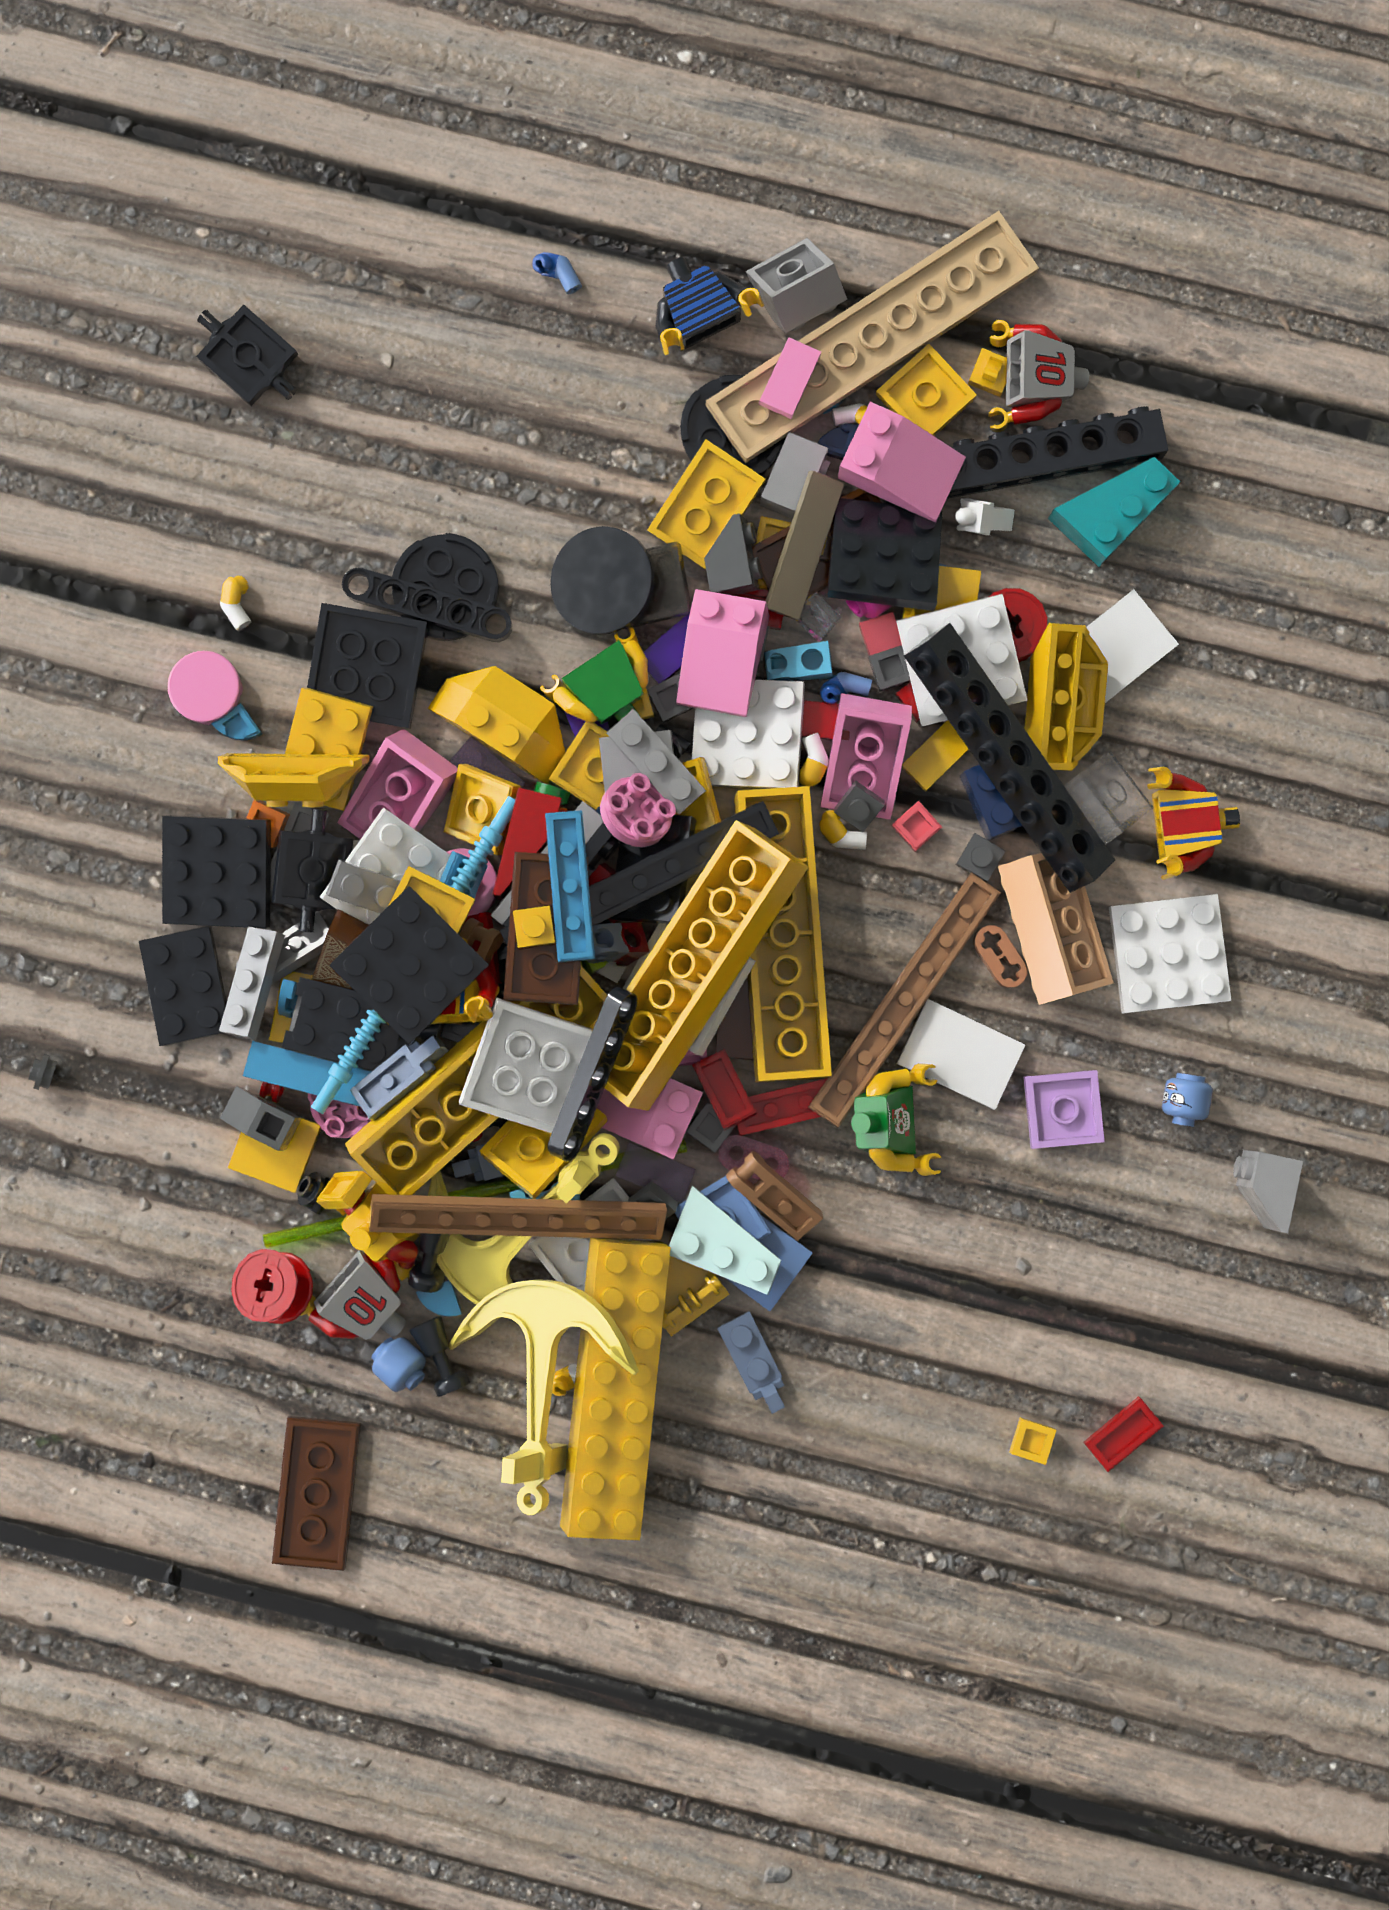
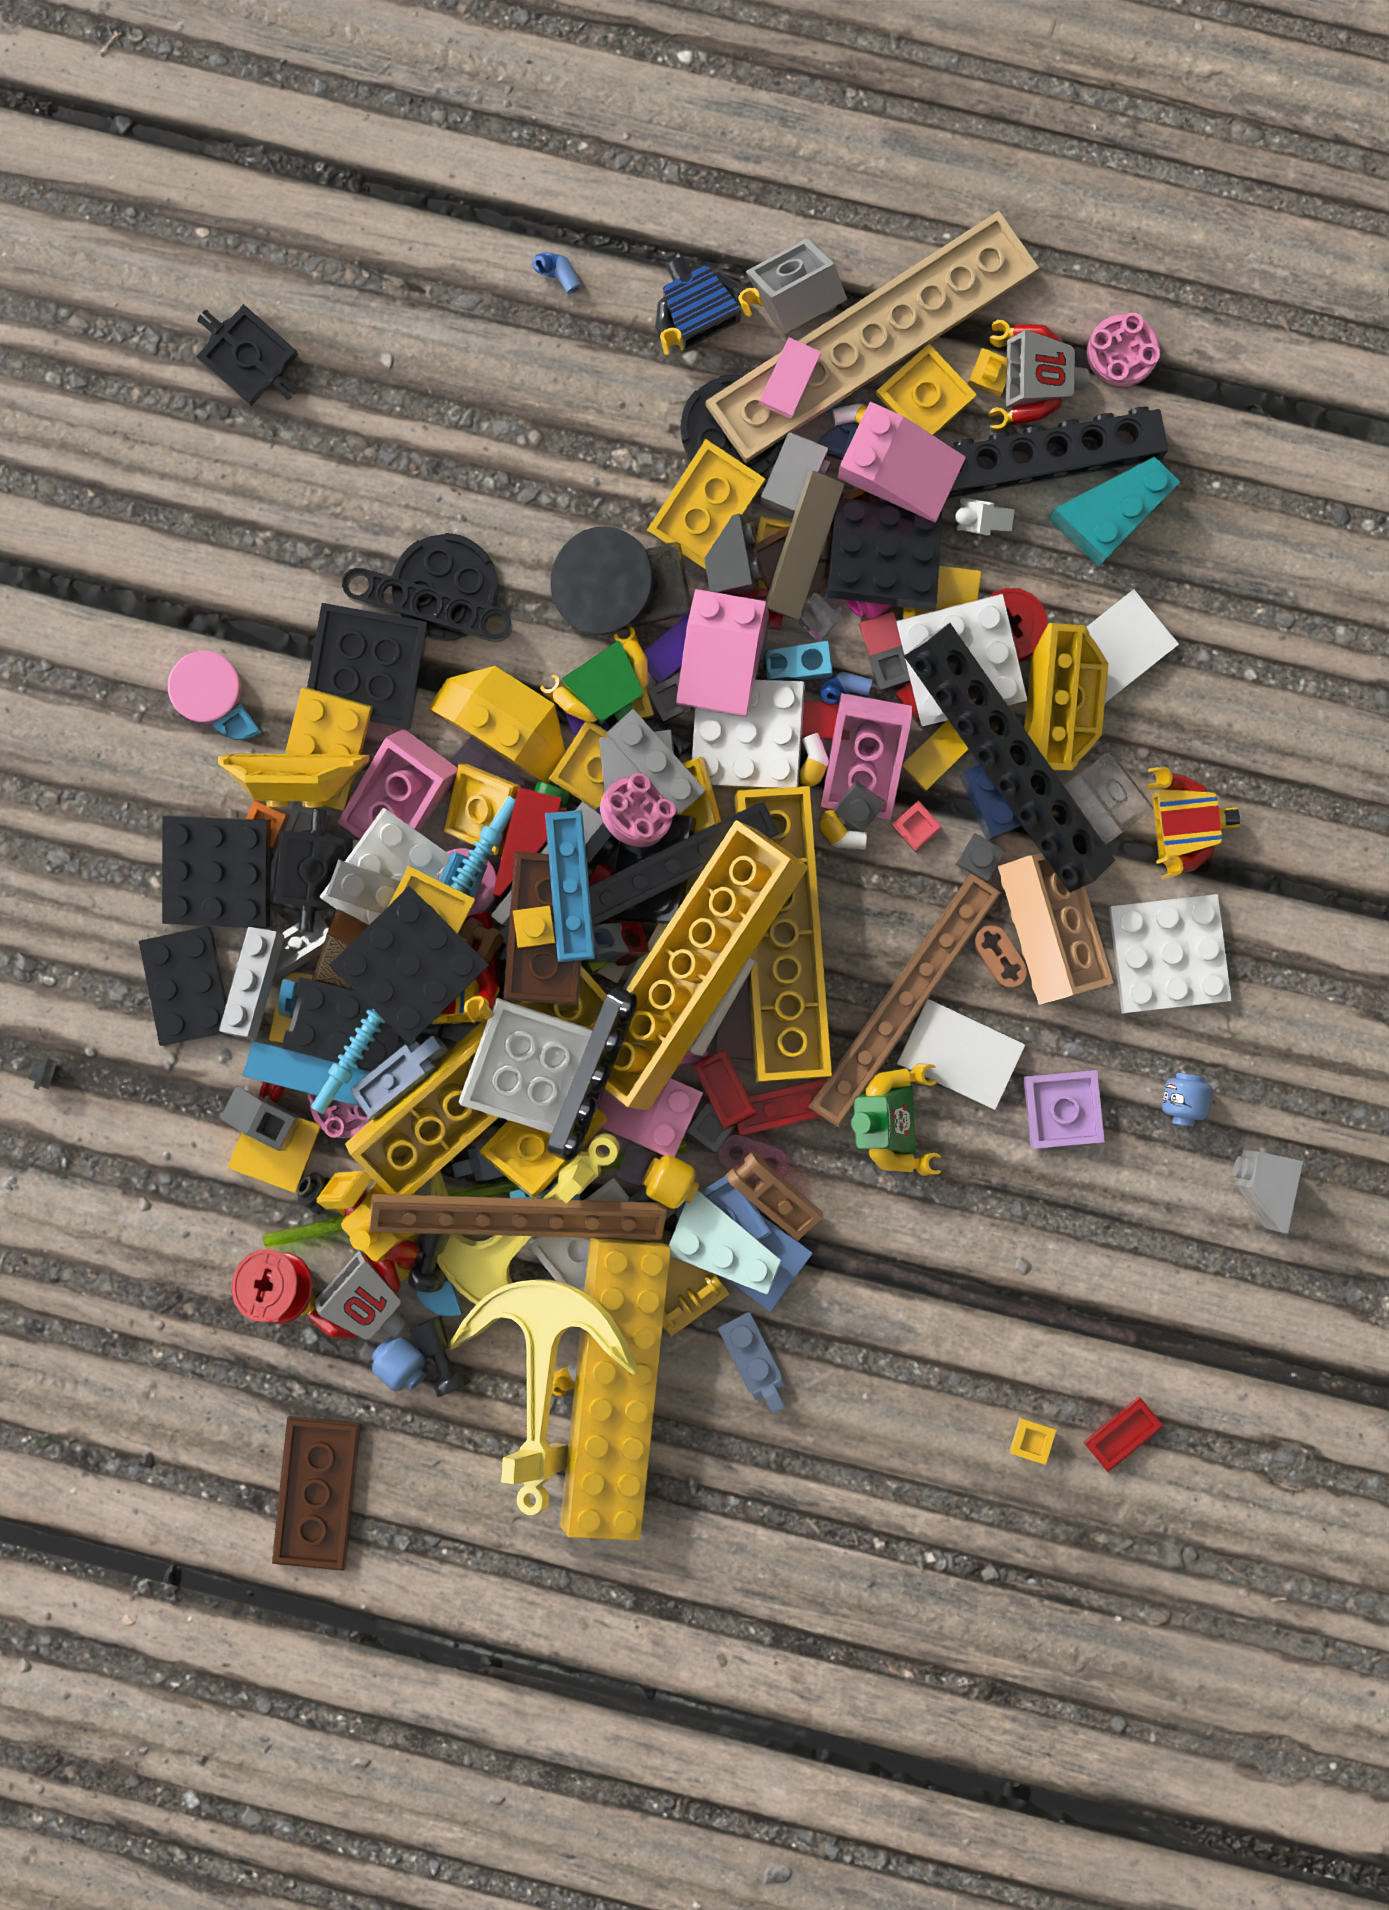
(230, 601): arm -> none
(670, 1181): none -> yellow head
(1123, 350): none -> bright pink tile

